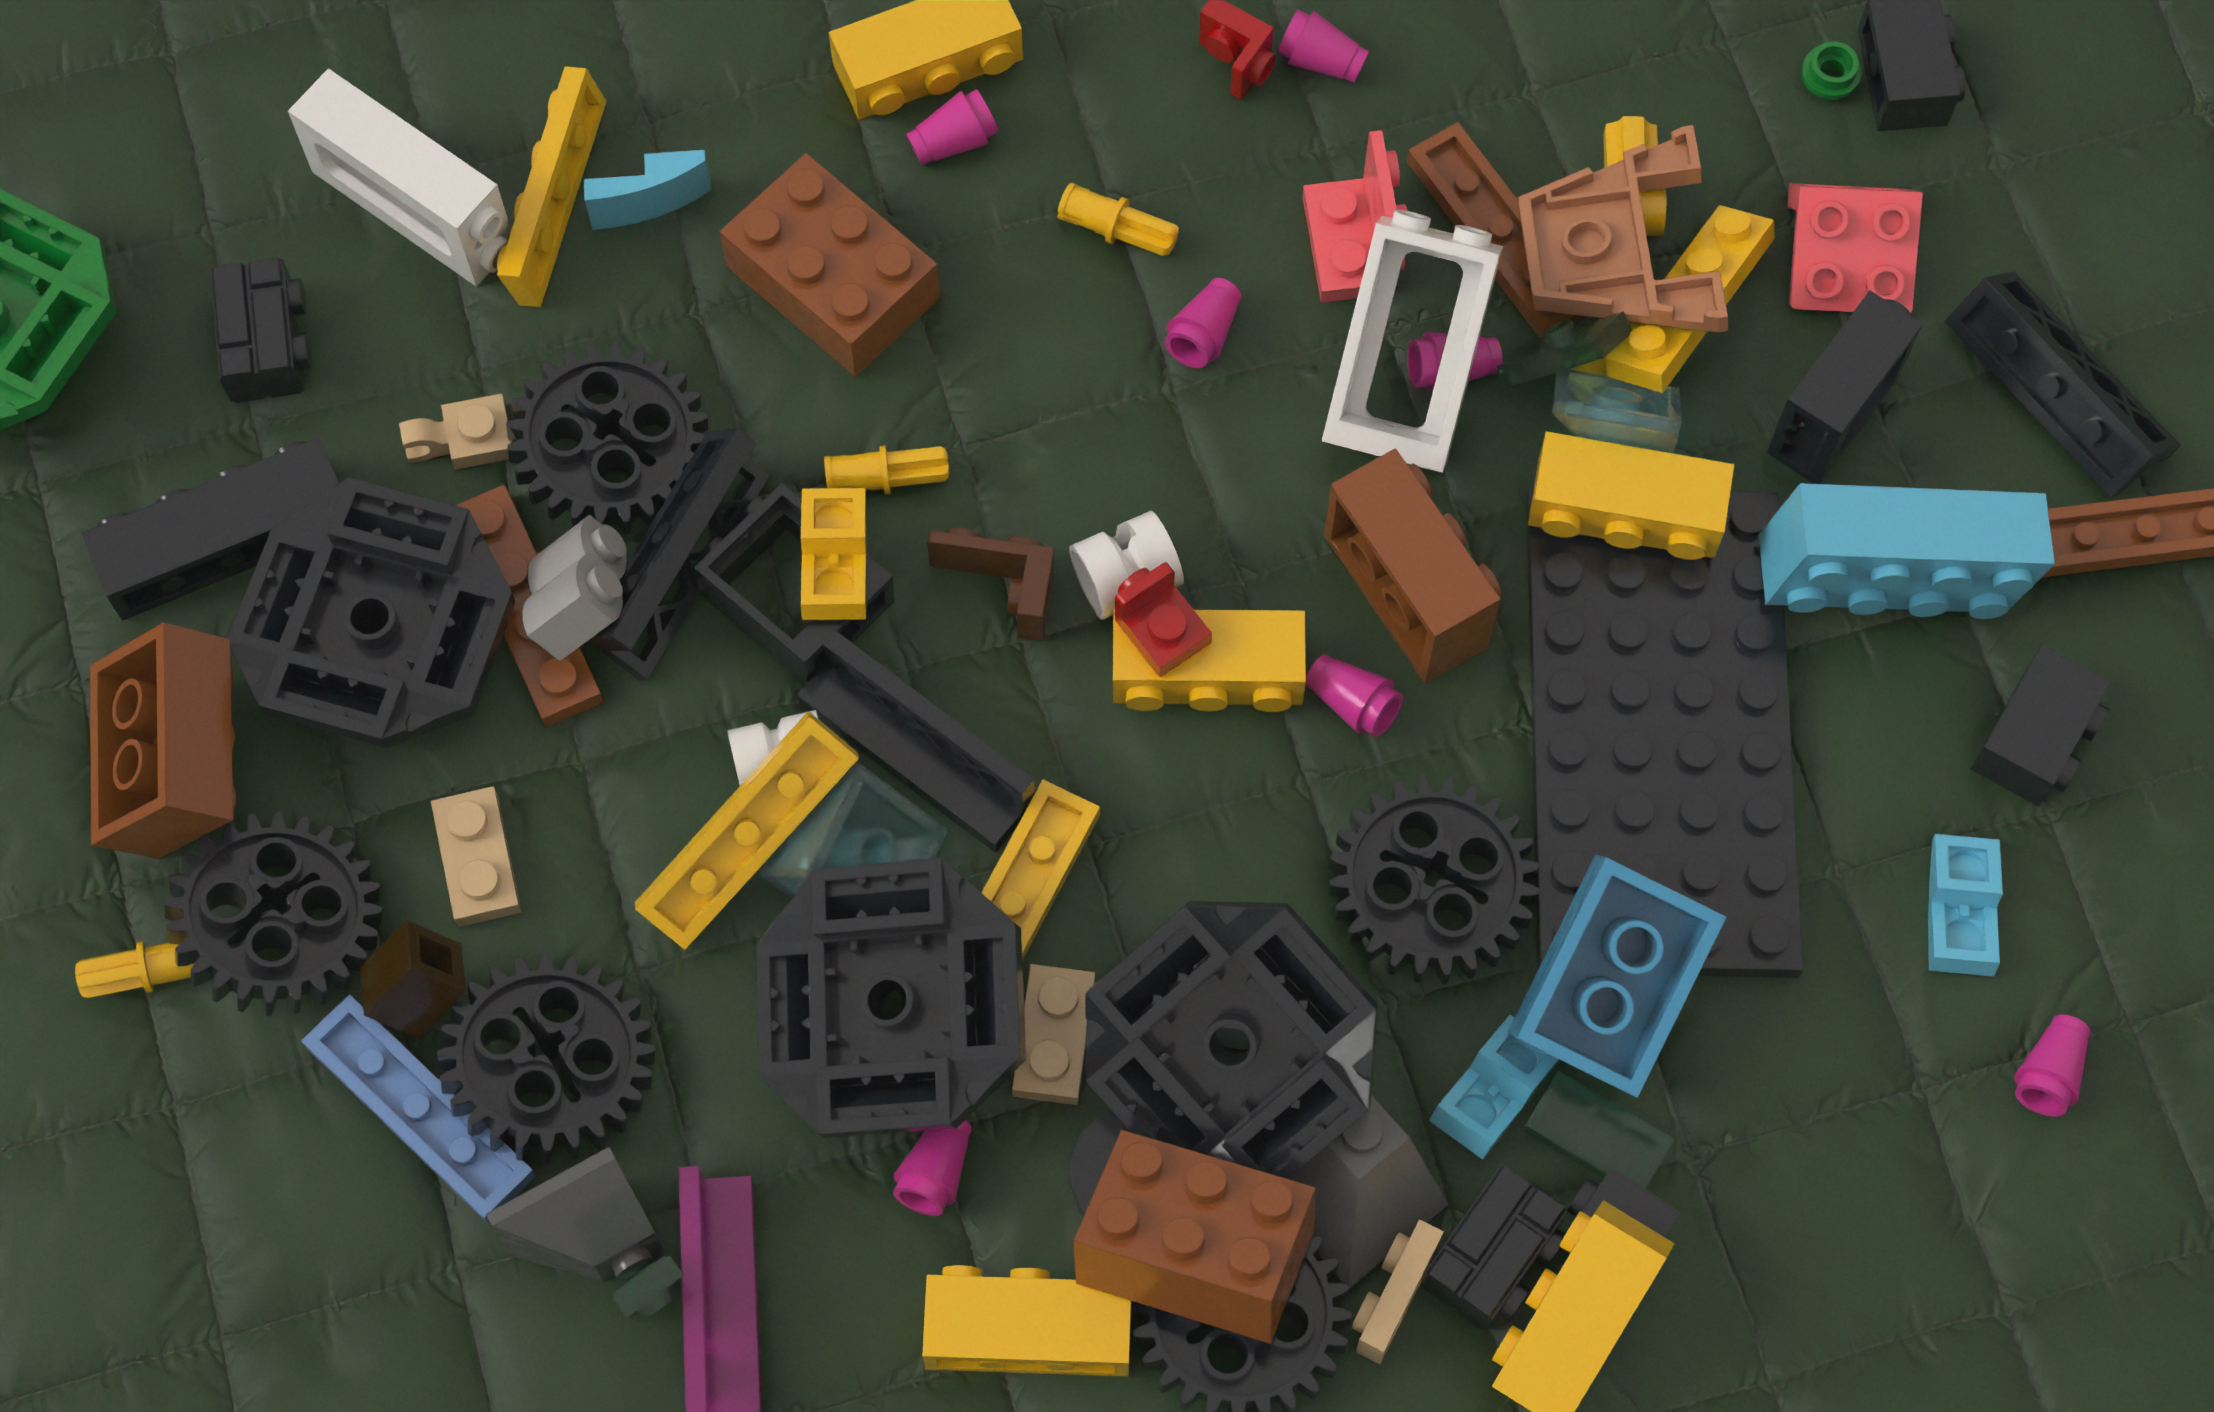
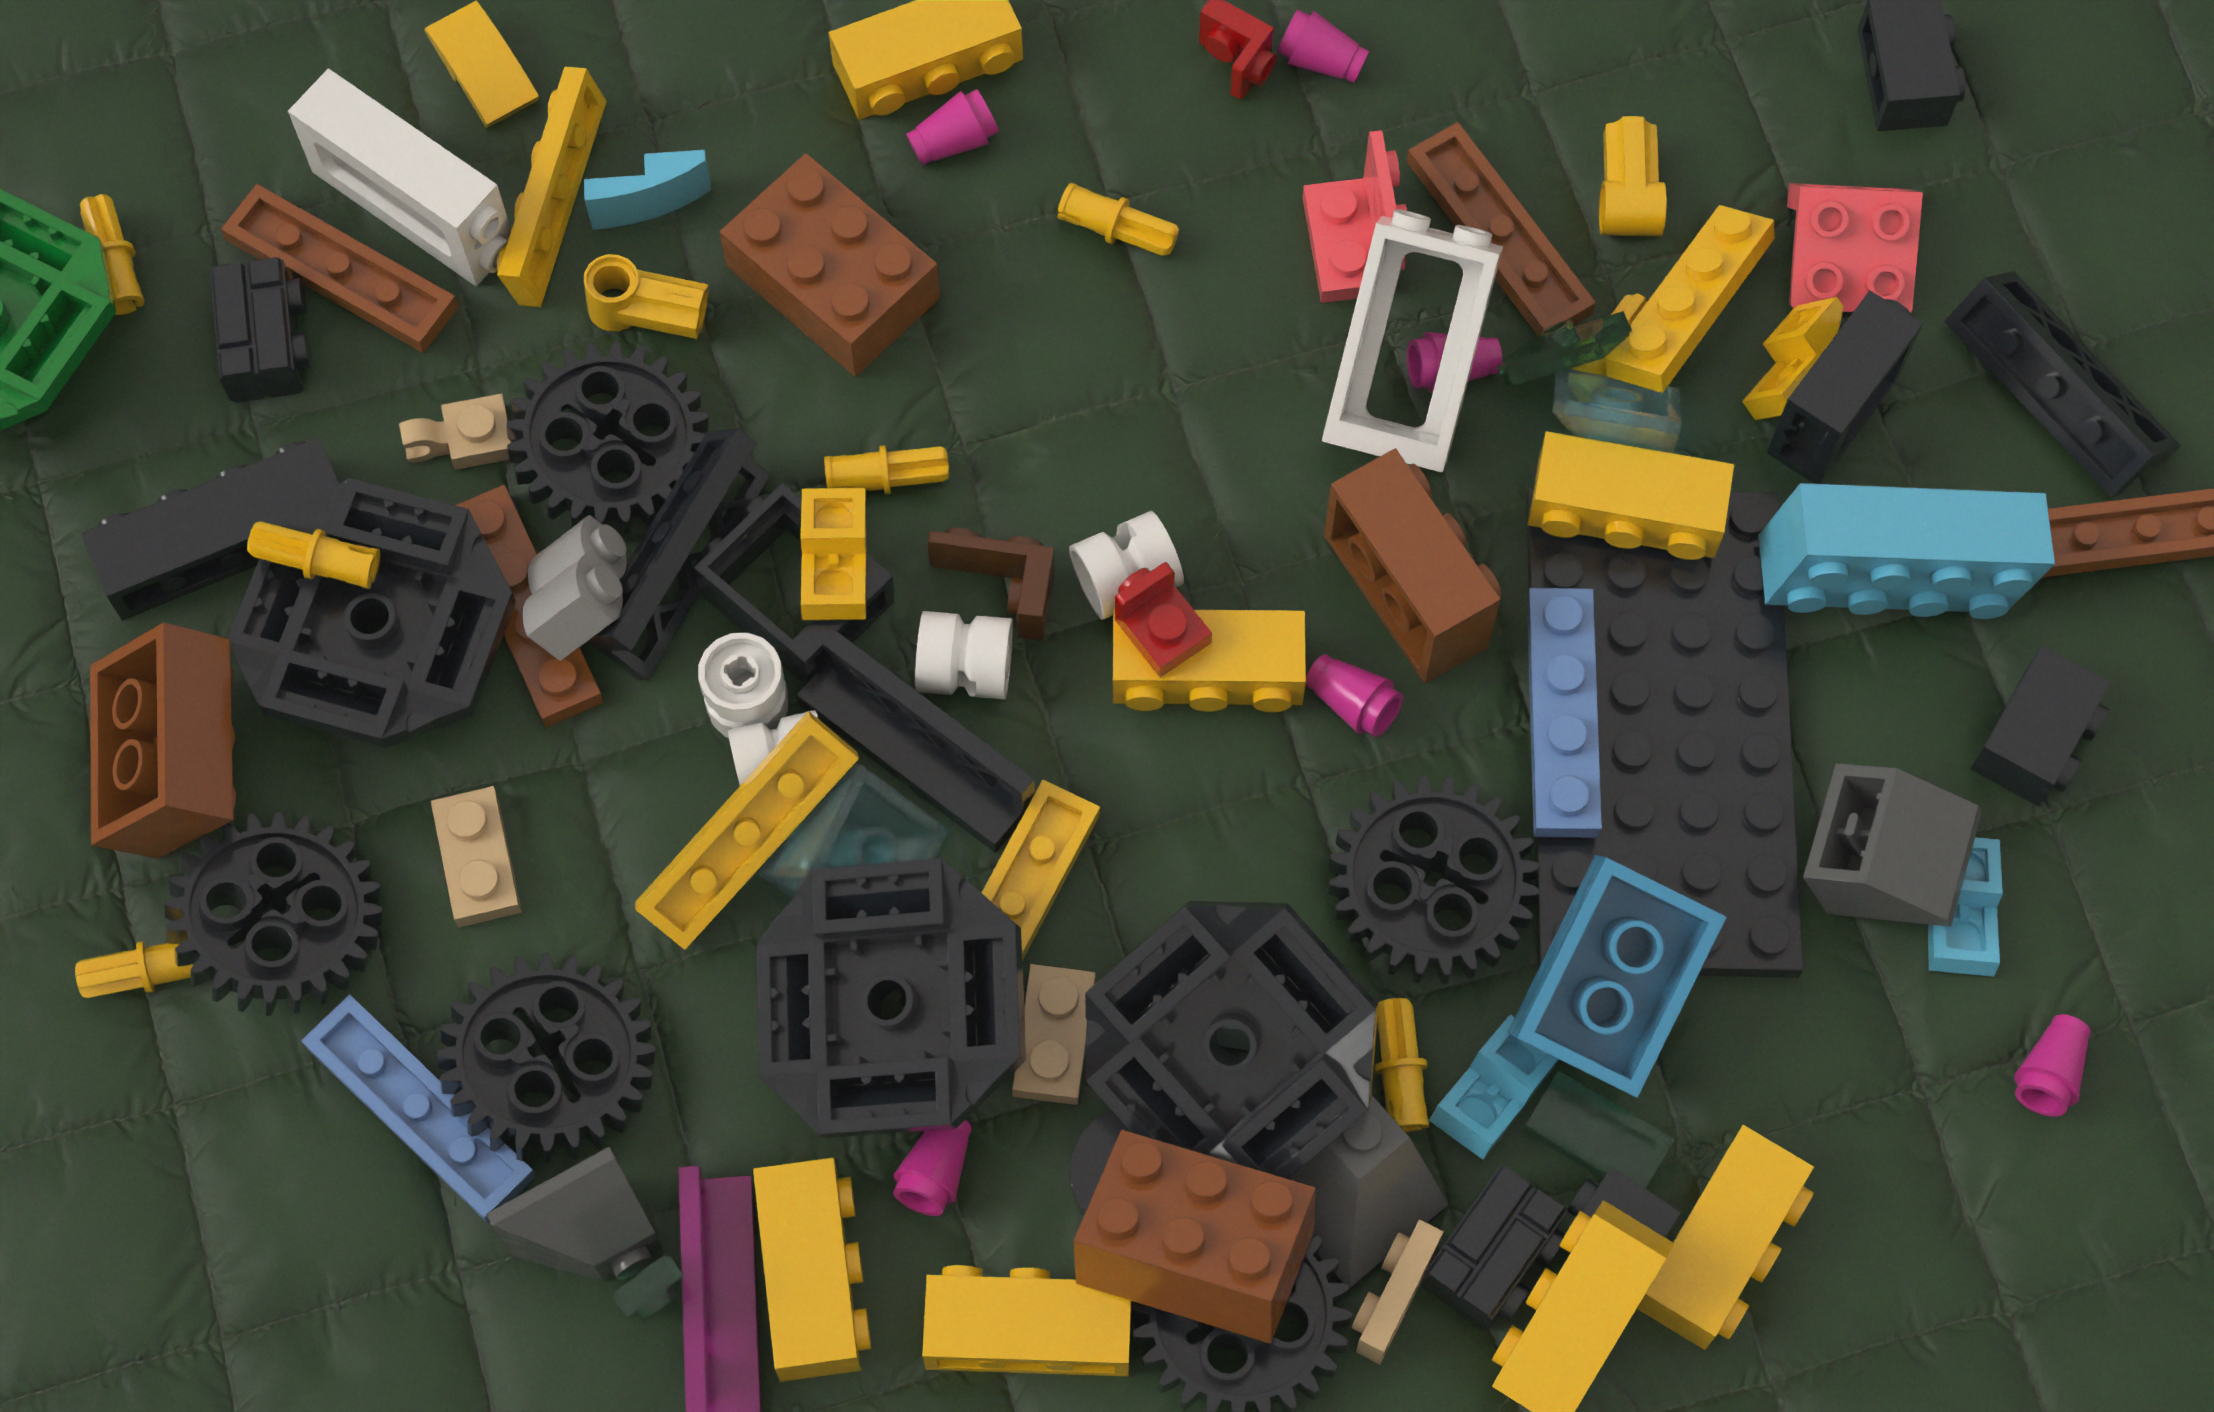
(102, 221): none -> yellow axle
(314, 554): none -> yellow axle
(341, 268): none -> dark orange plate
(412, 979): dark brown brick -> none
(482, 64): none -> yellow slope
(648, 301): none -> yellow piece
(742, 682): none -> white wheel
(810, 1269): none -> yellow brick
(963, 655): none -> white wheel
(1203, 324): dark pink cone -> none
(1401, 1065): none -> yellow axle
(1563, 713): none -> medium blue plate
(1592, 246): nougat wing -> none
(1728, 1239): none -> yellow brick
(1795, 349): none -> yellow slope
(1833, 57): green plate -> none
(1890, 847): none -> dark grey slope

